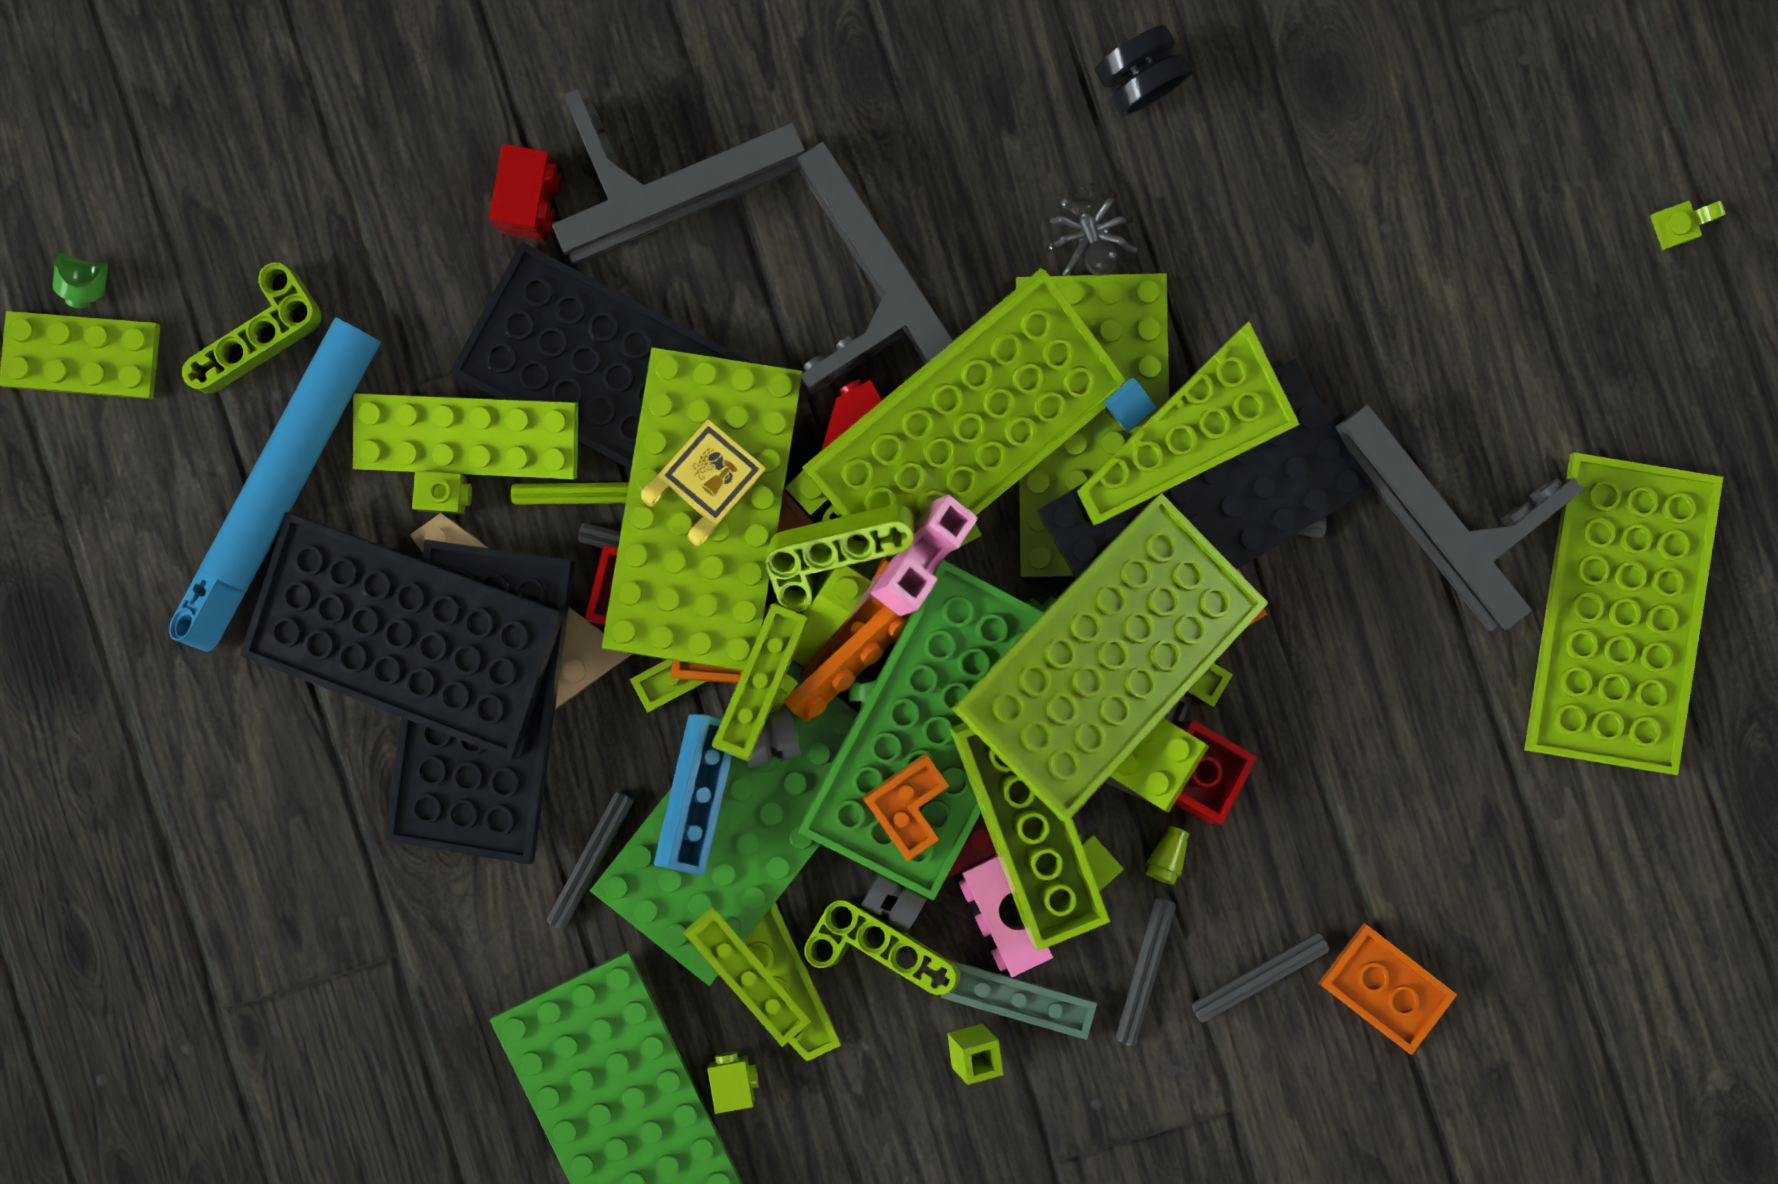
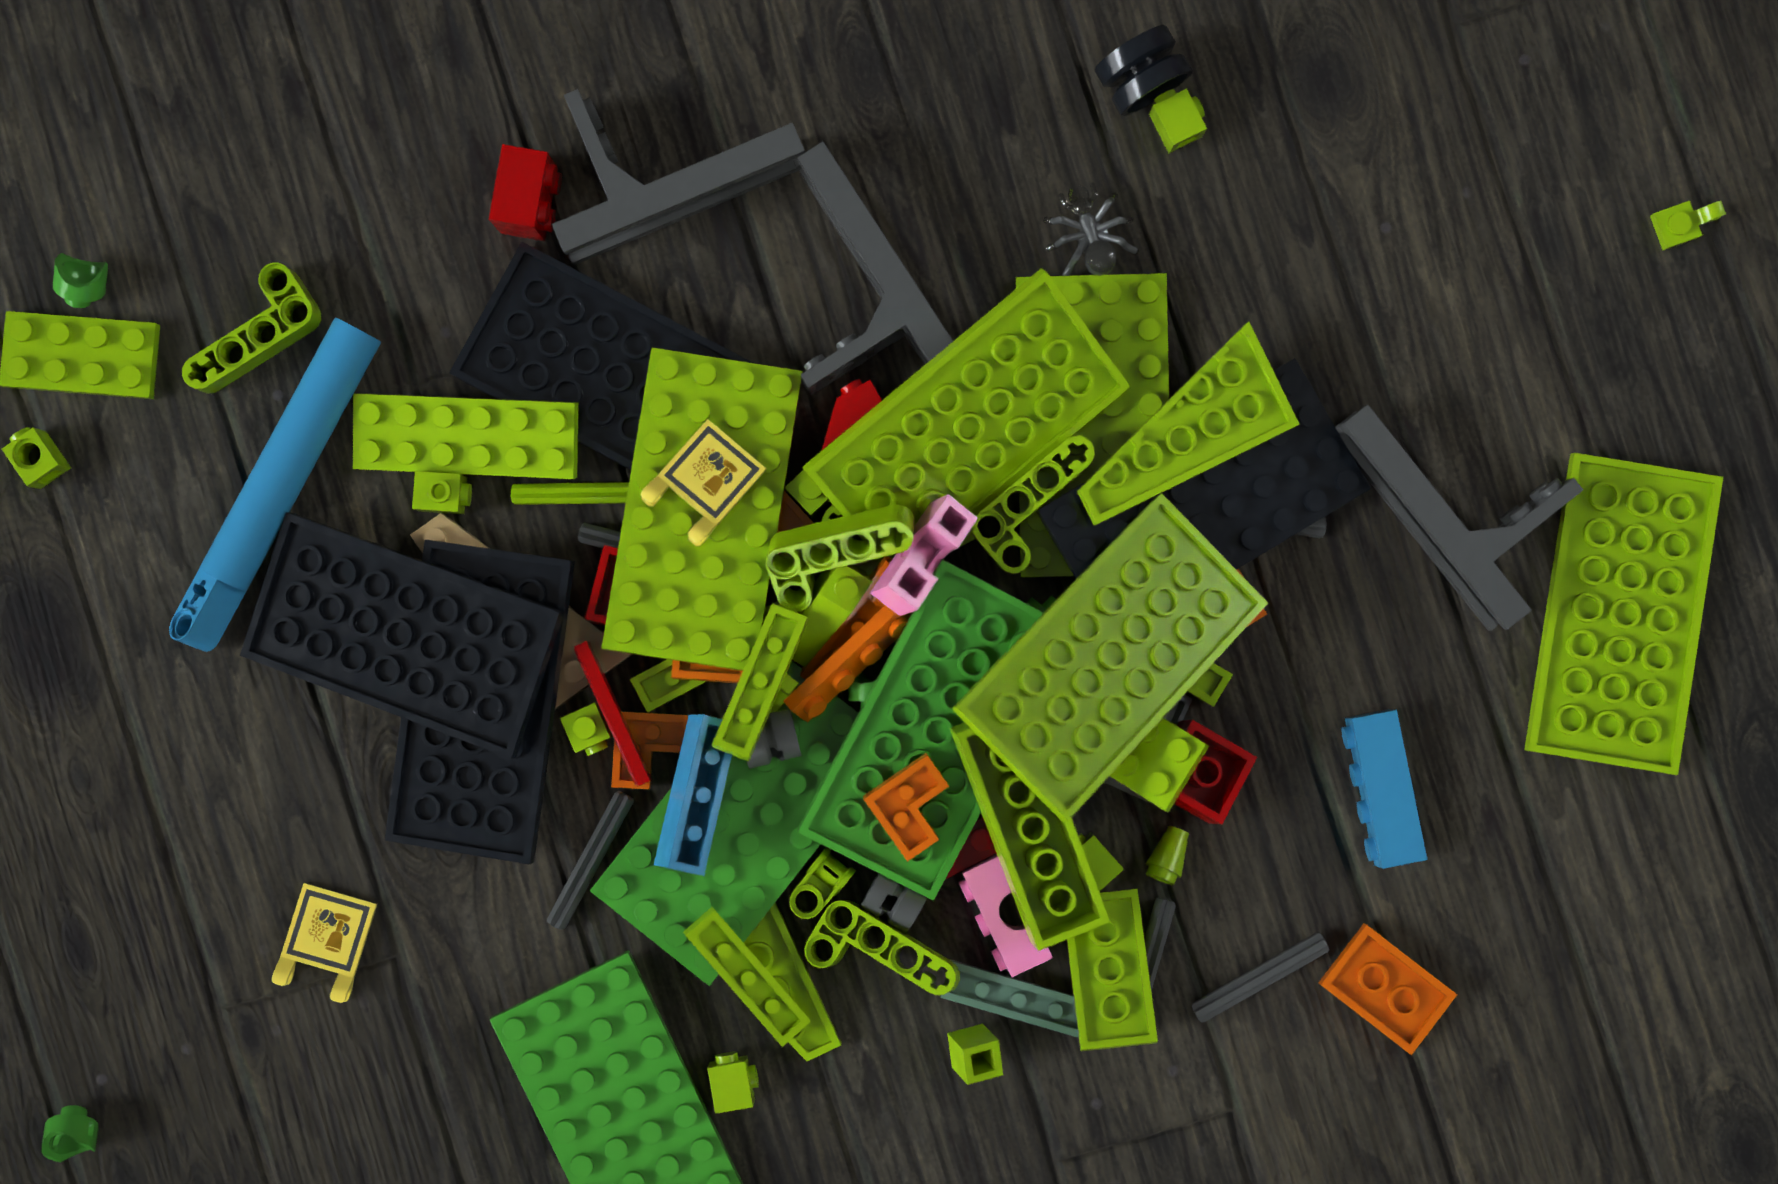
(51, 461): none -> lime brick
(69, 1133): none -> bright green piece
(326, 934): none -> light yellow flag
(587, 729): none -> lime brick
(612, 713): none -> red tile
(652, 734): none -> orange plate
(821, 883): none -> lime piece
(1036, 496): none -> lime beam
(1113, 978): none -> lime plate
(1130, 404): dark azure tile -> none
(1178, 118): none -> lime brick
(1384, 789): none -> dark azure brick

